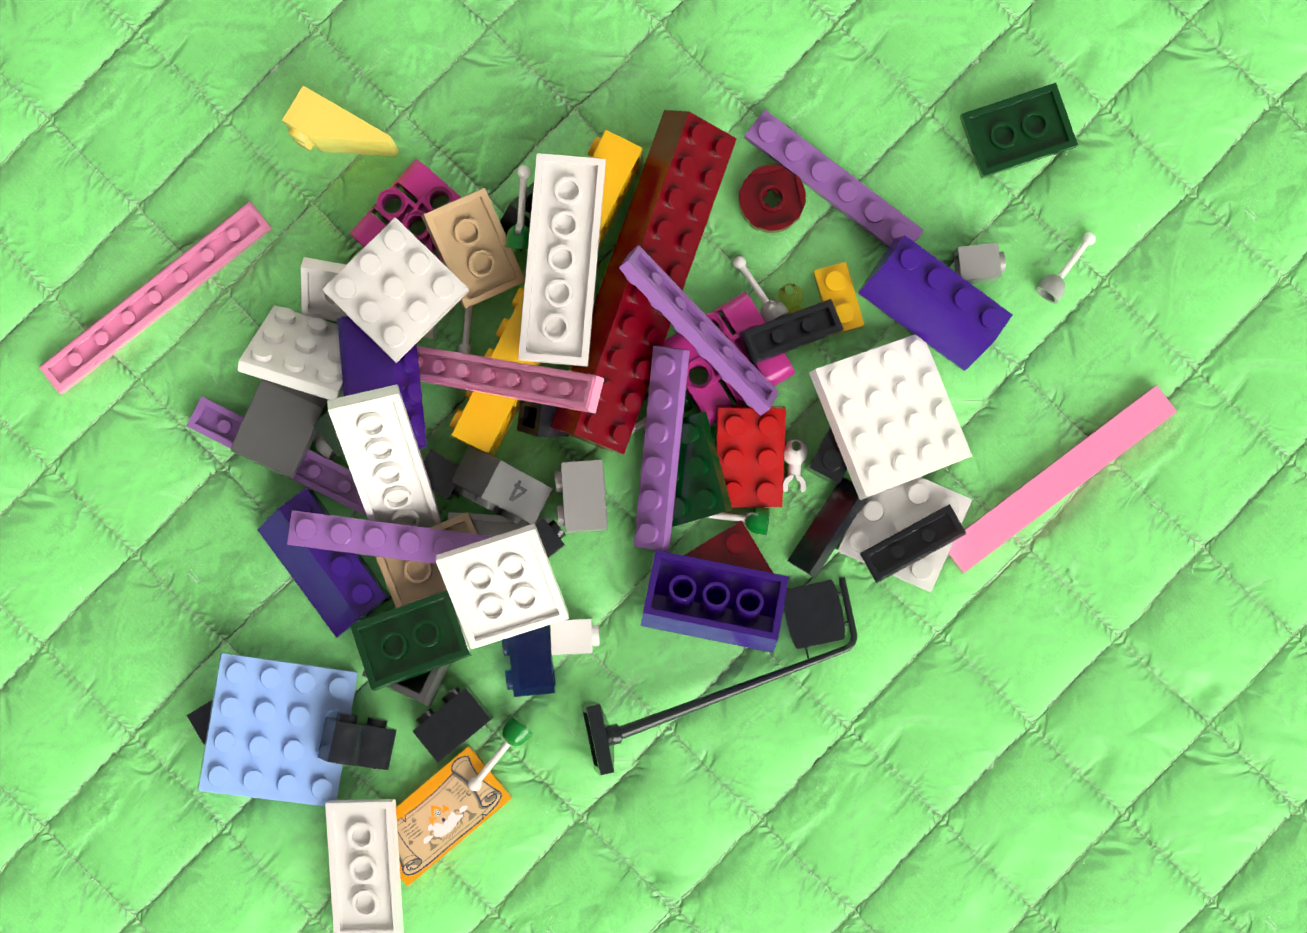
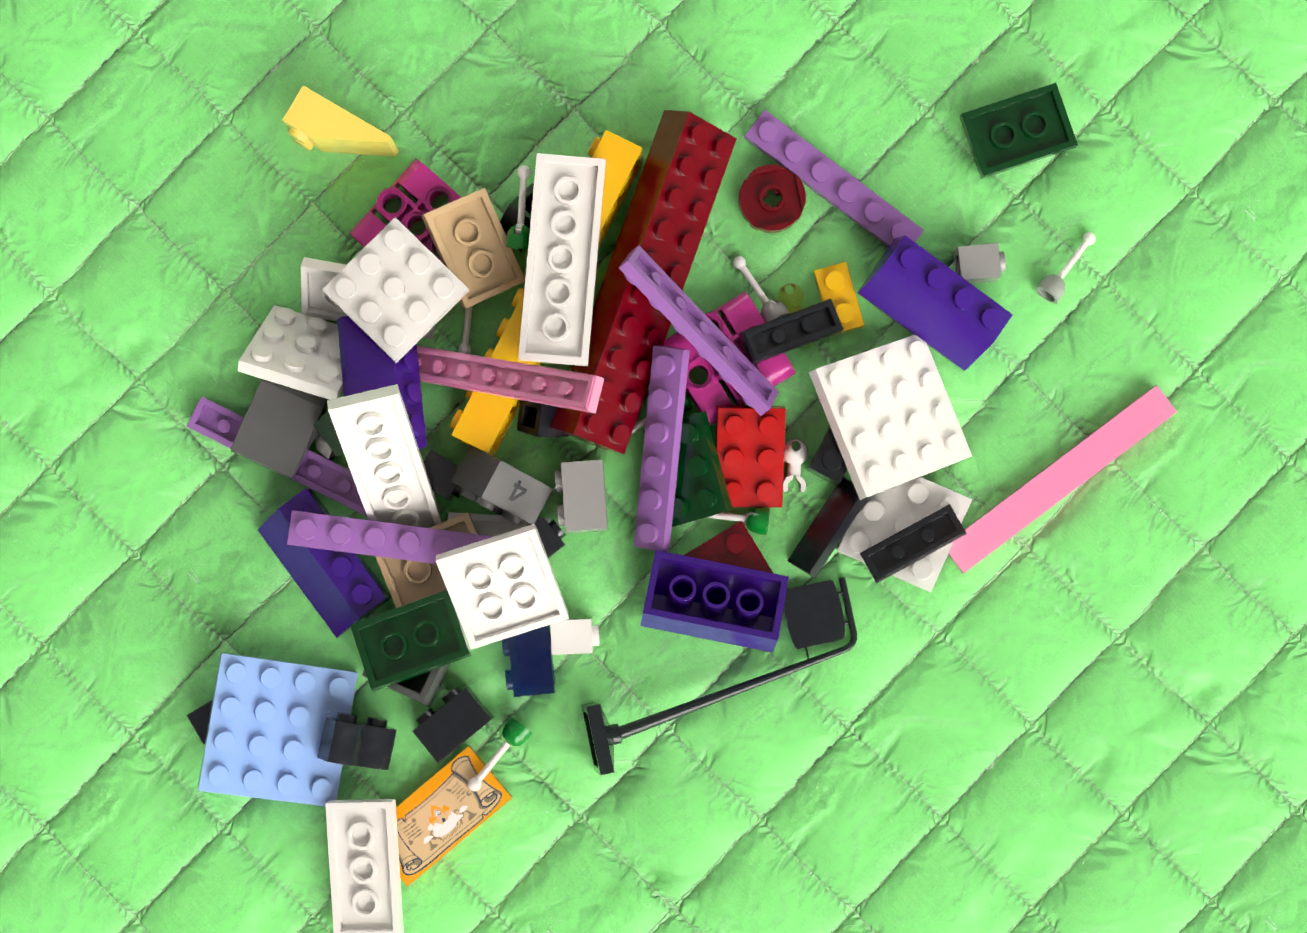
(155, 298): bright pink tile -> none

